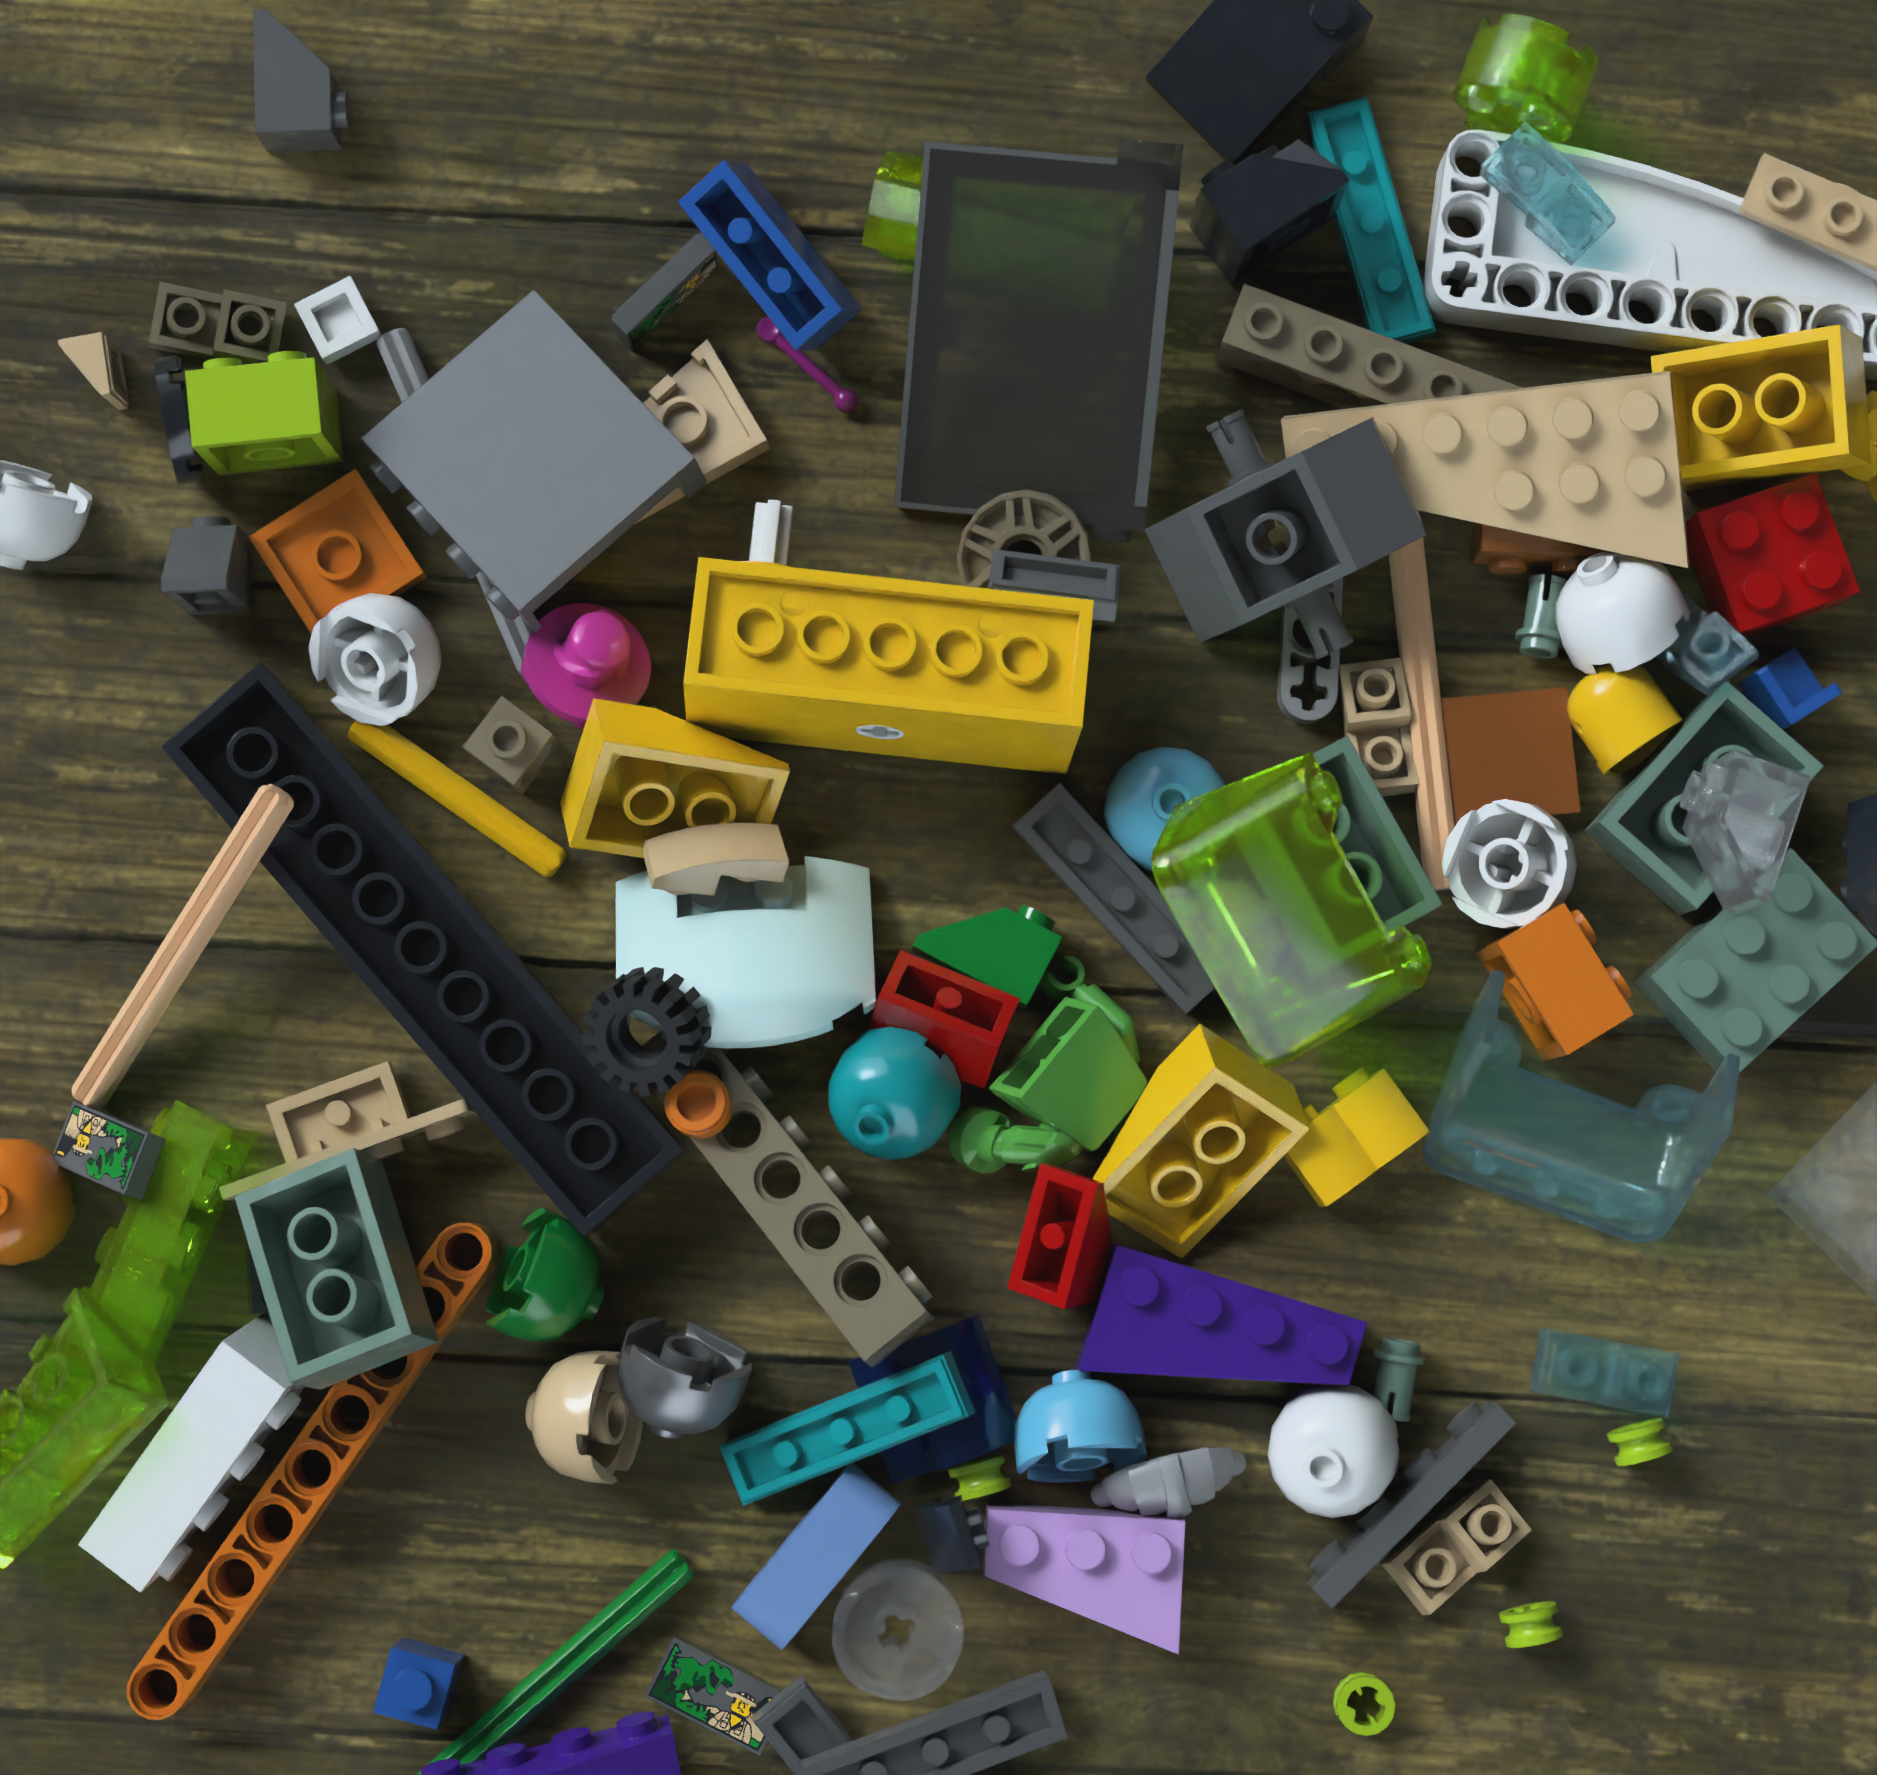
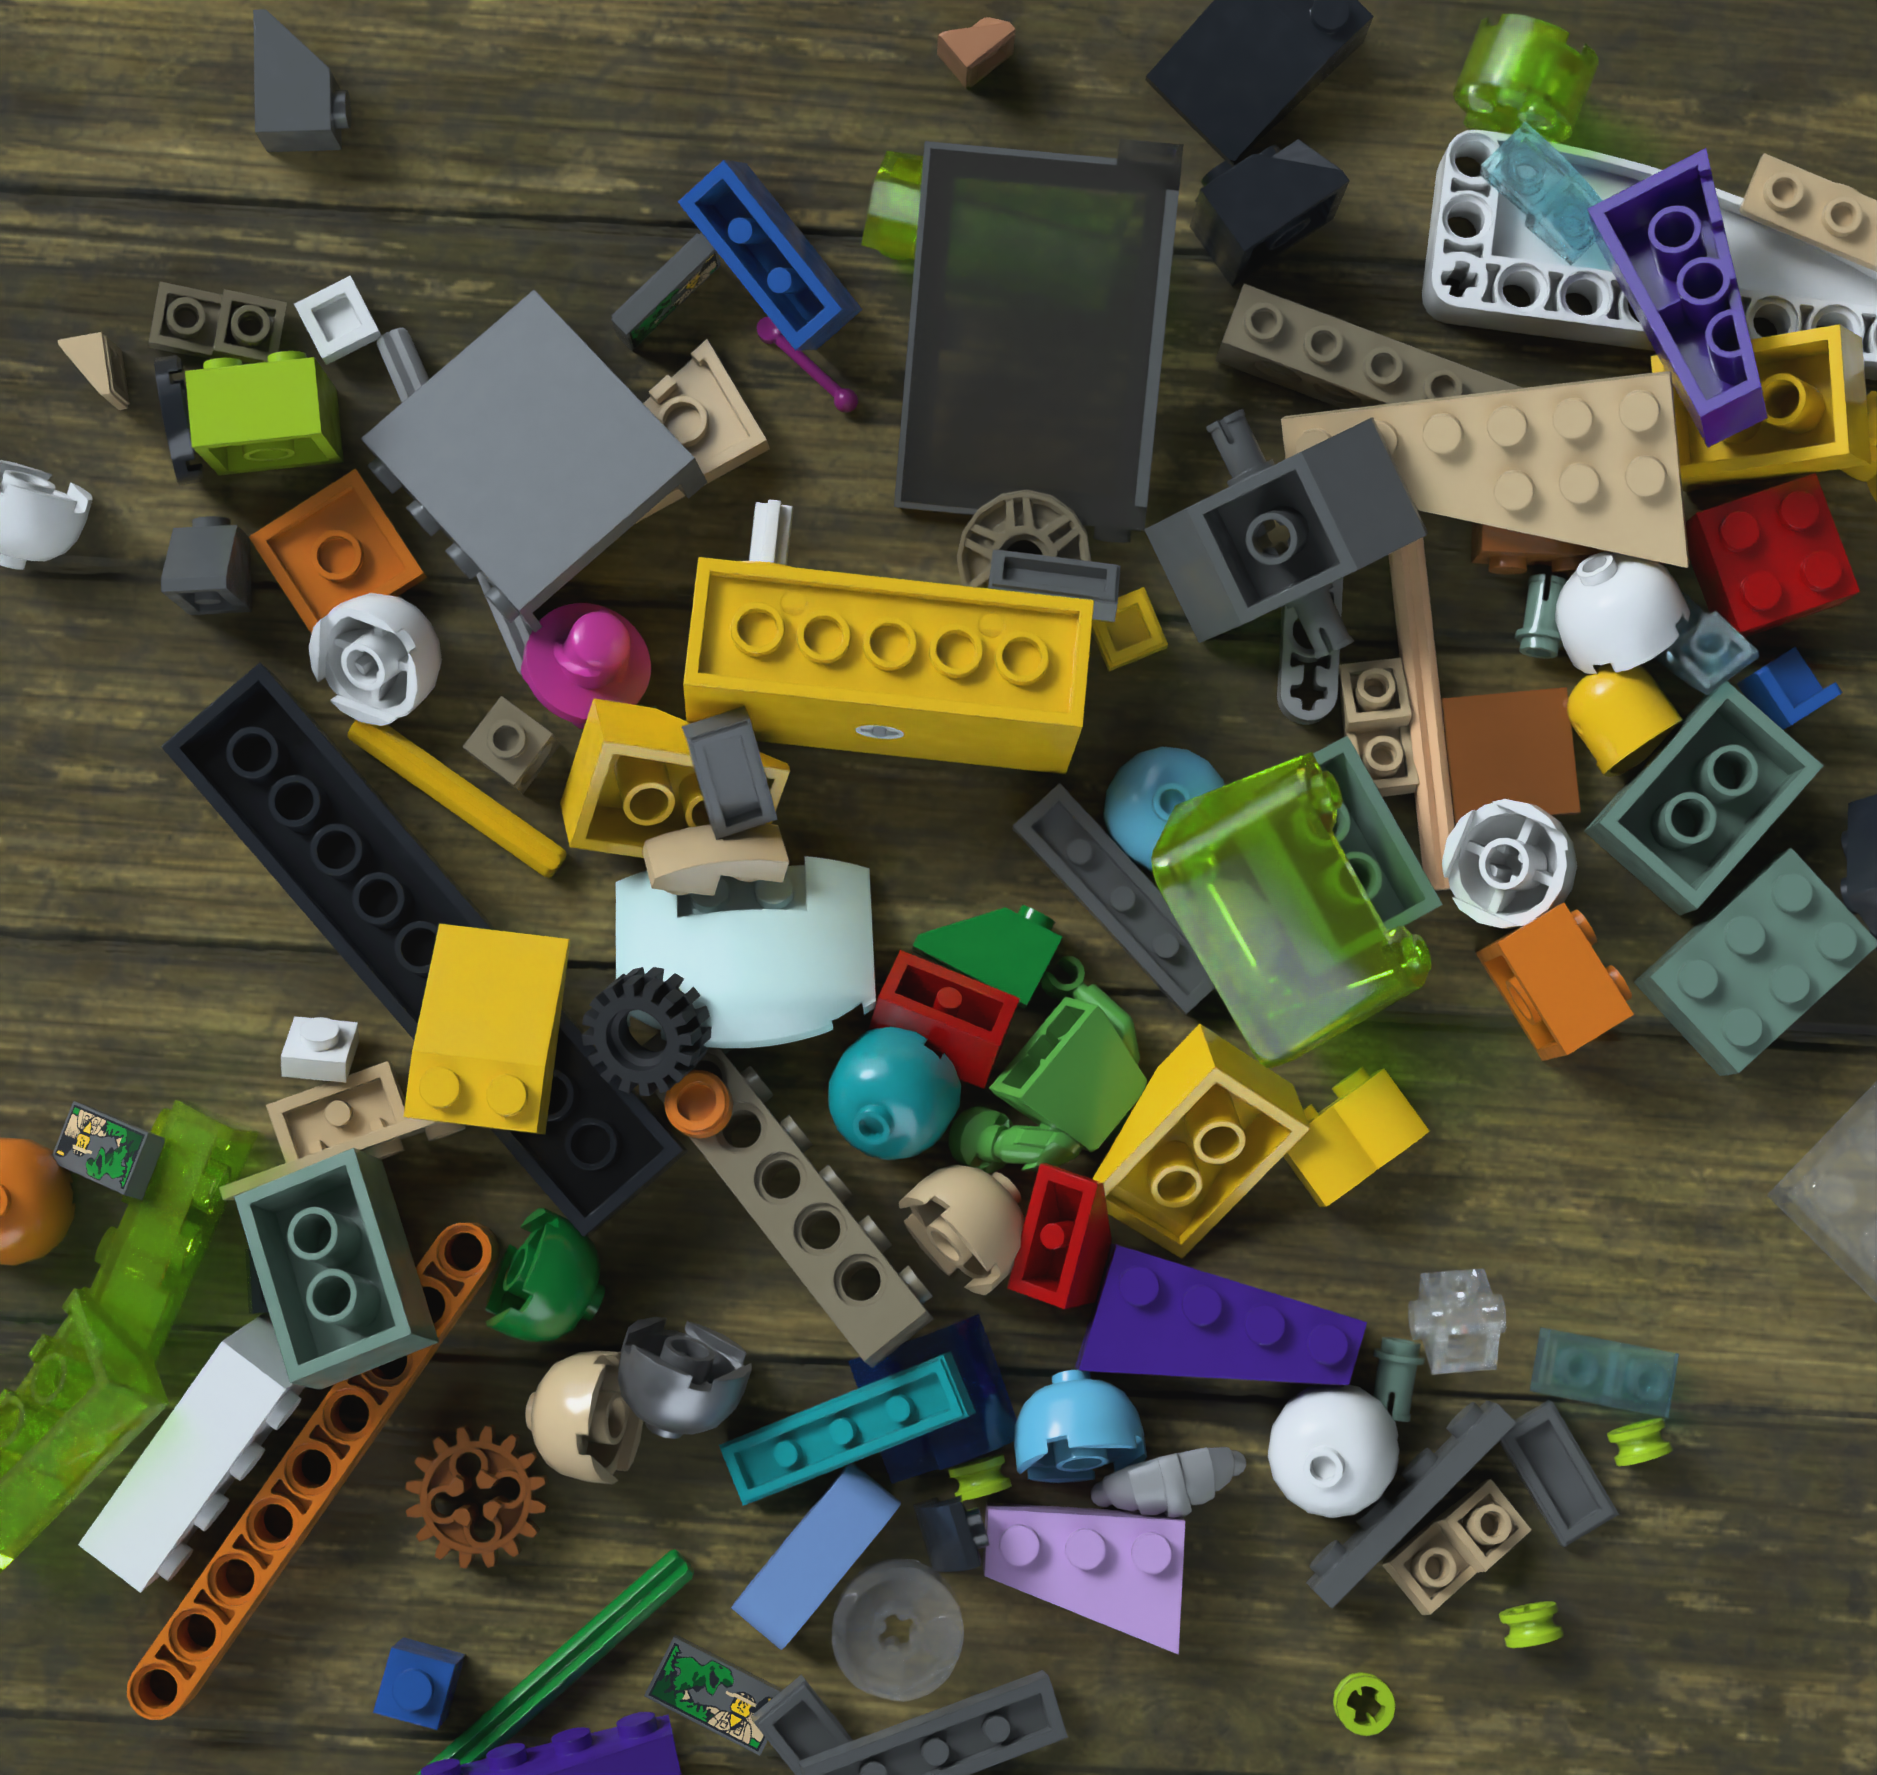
(183, 945): light nougat axle -> none
(319, 1049): none -> white plate
(488, 1030): none -> yellow slope
(508, 1515): none -> dark orange gear
(729, 772): none -> dark grey tile
(967, 1223): none -> tan cylinder
(976, 50): none -> nougat slope
(1133, 633): none -> yellow tile
(1372, 224): teal tile -> none
(1458, 1321): none -> clear brick
(1557, 1474): none -> dark grey tile
(1569, 1147): clear light blue windscreen -> none
(1680, 280): none -> dark purple wedge
(1742, 825): clear slope -> none

